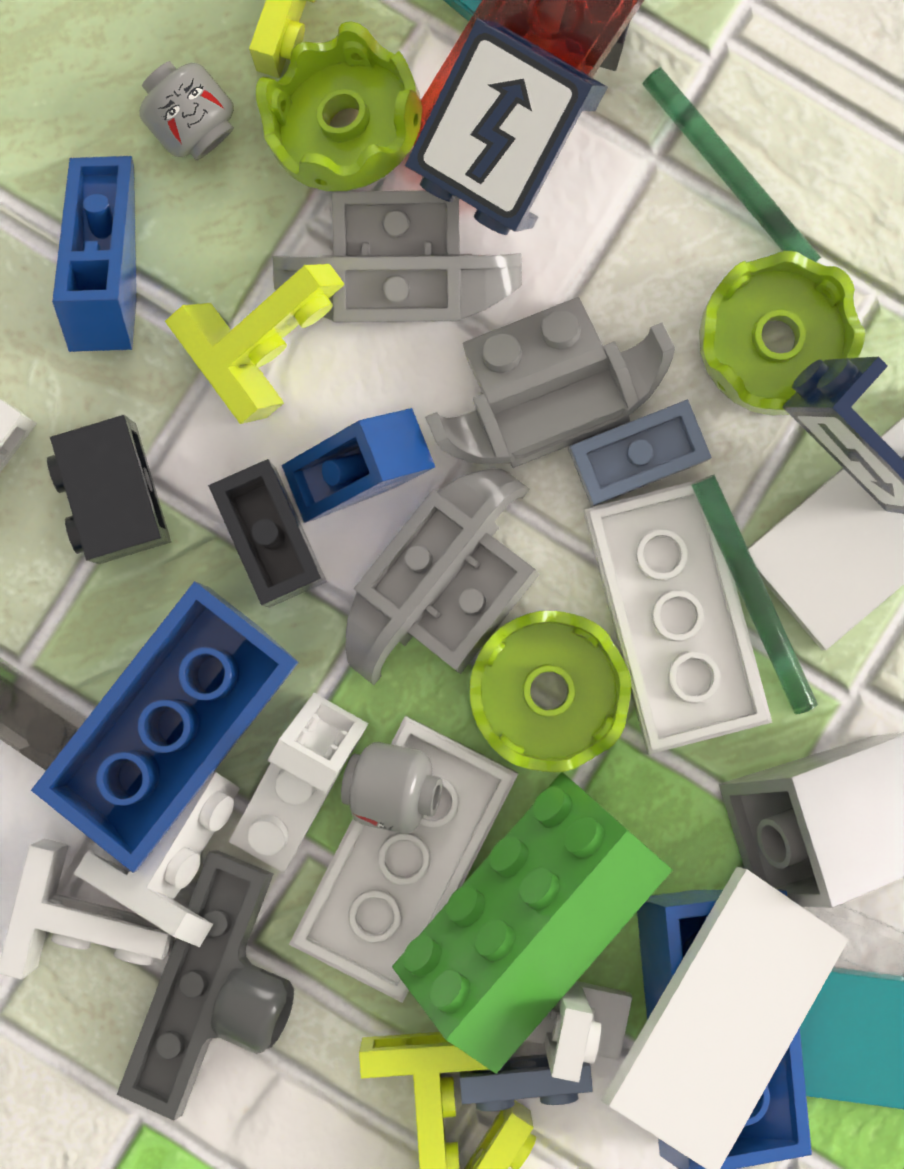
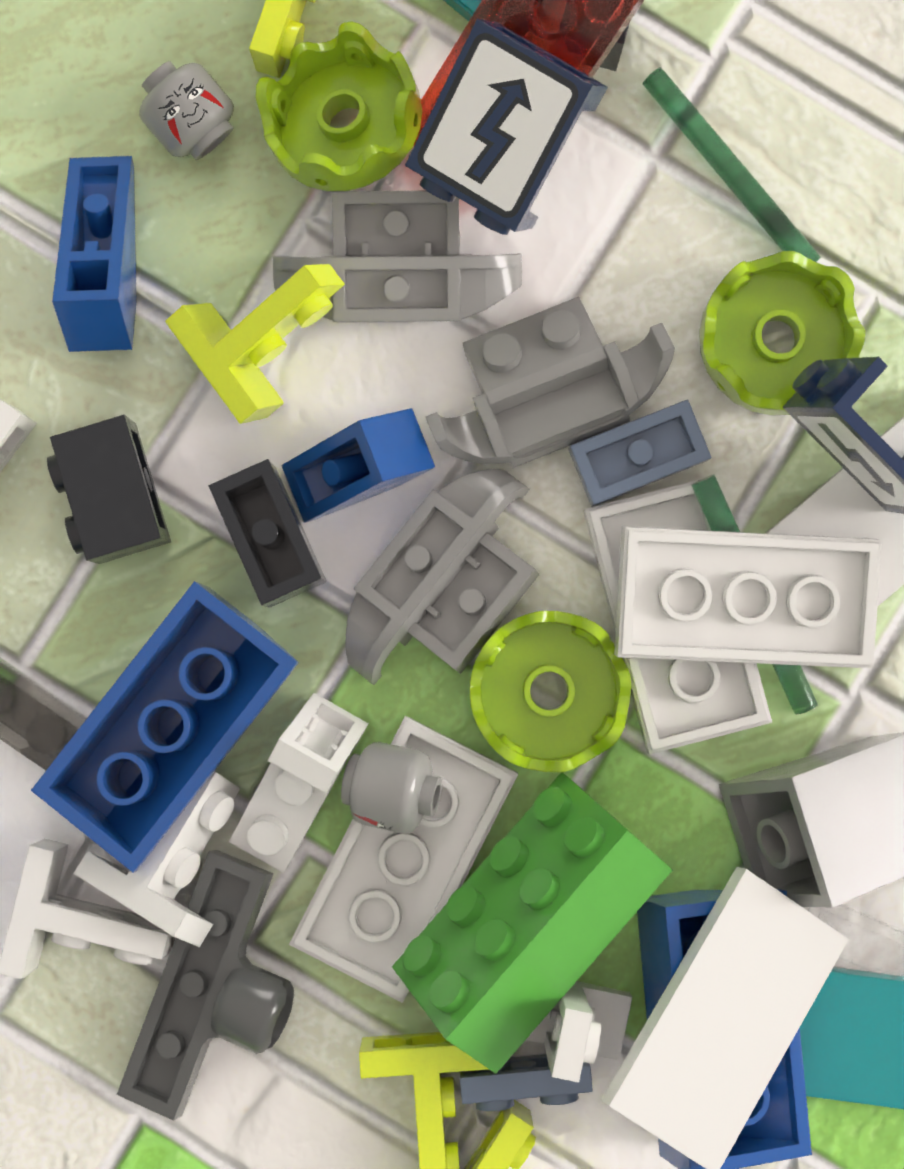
(747, 597): none -> white tile

